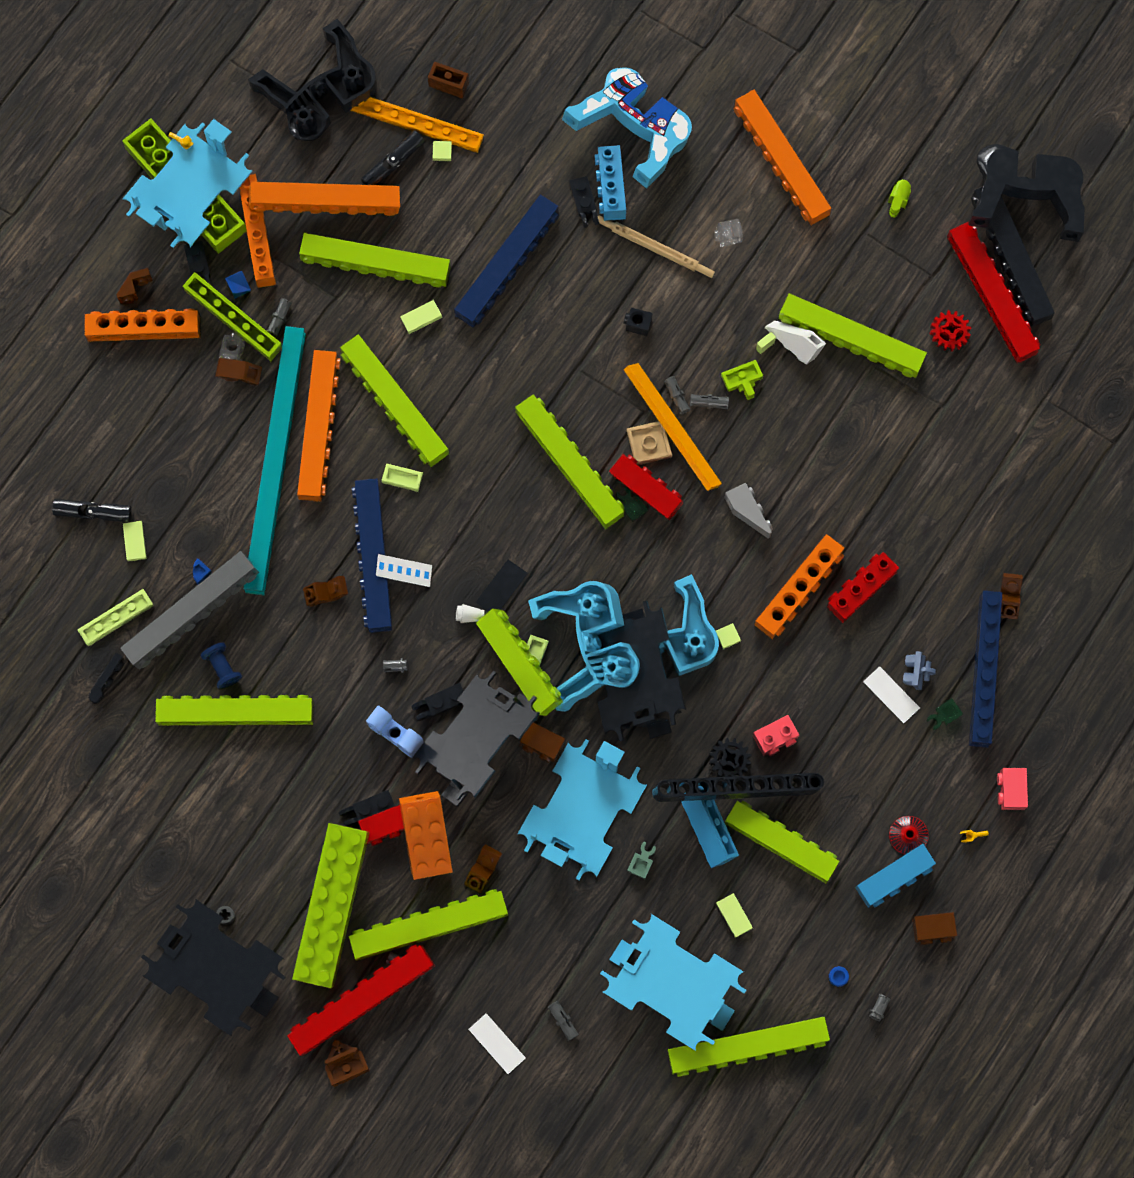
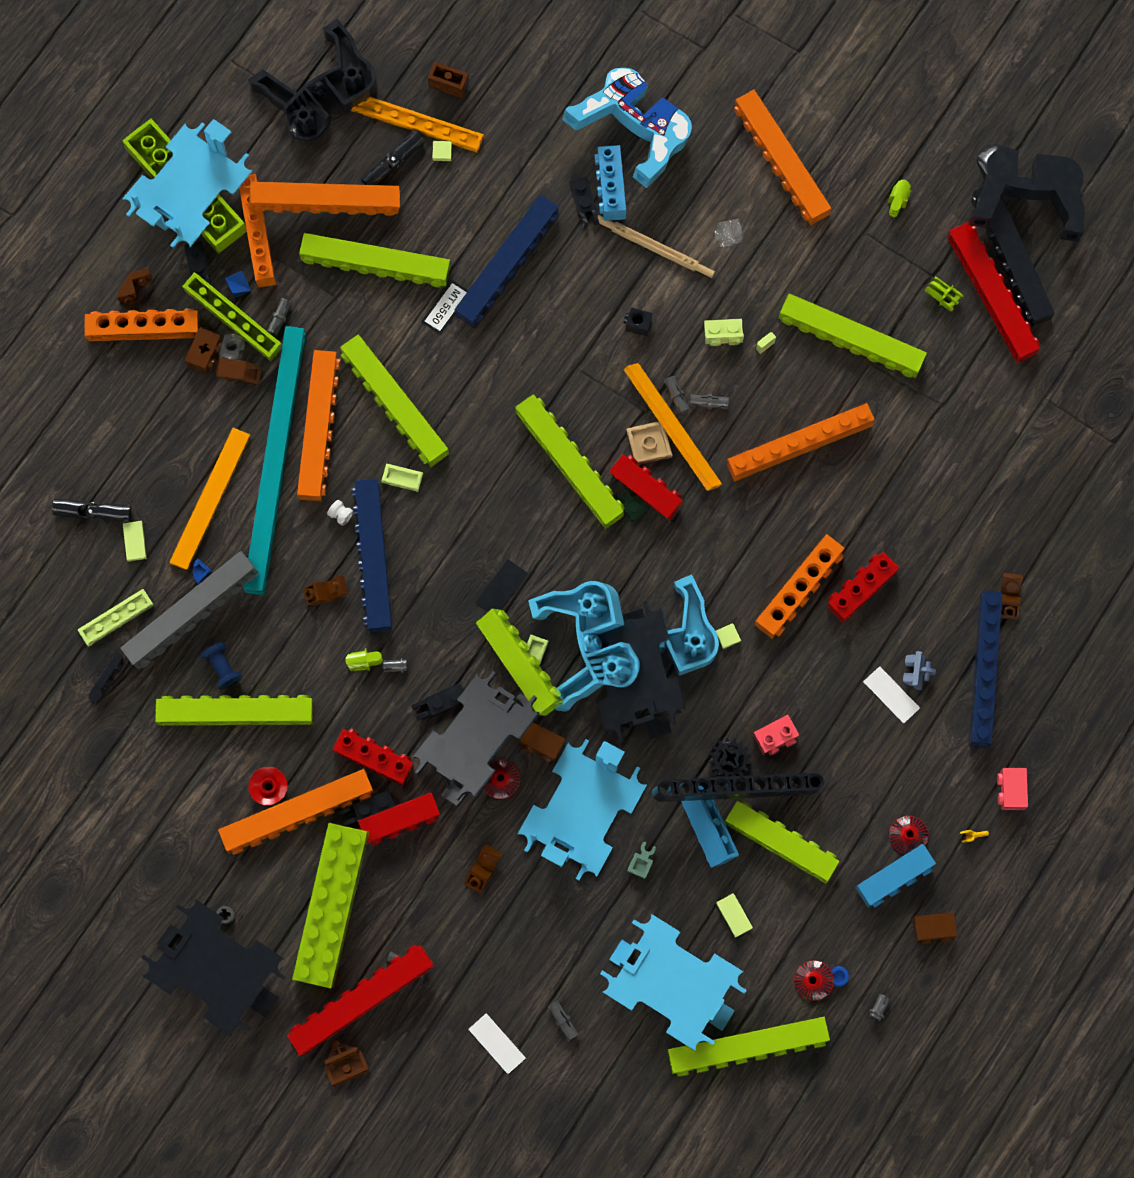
(186, 142): yellow hand -> none
(204, 340): none -> reddish brown brick
(210, 499): none -> light orange tile
(266, 776): none -> red dish
(295, 812): none -> orange brick
(340, 513): none -> white wheel
(363, 660): none -> lime arm
(373, 757): none -> red brick
(383, 724): light blue beam -> none
(404, 570): white sticker -> none
(421, 317): yellowish green tile -> none
(425, 835): orange brick -> none
(428, 925): lime brick -> none
(443, 309): none -> white sticker
(468, 614): white cone -> none
(506, 787): none -> dish
(723, 331): none -> yellowish green bracket
(743, 378): lime hinge -> none
(744, 506): light grey slope -> none
(799, 341): white slope -> none
(800, 442): none -> orange brick
(824, 981): none -> dish
(940, 291): none -> lime arm
(946, 713): clear green plate -> none
(956, 325): red gear -> none

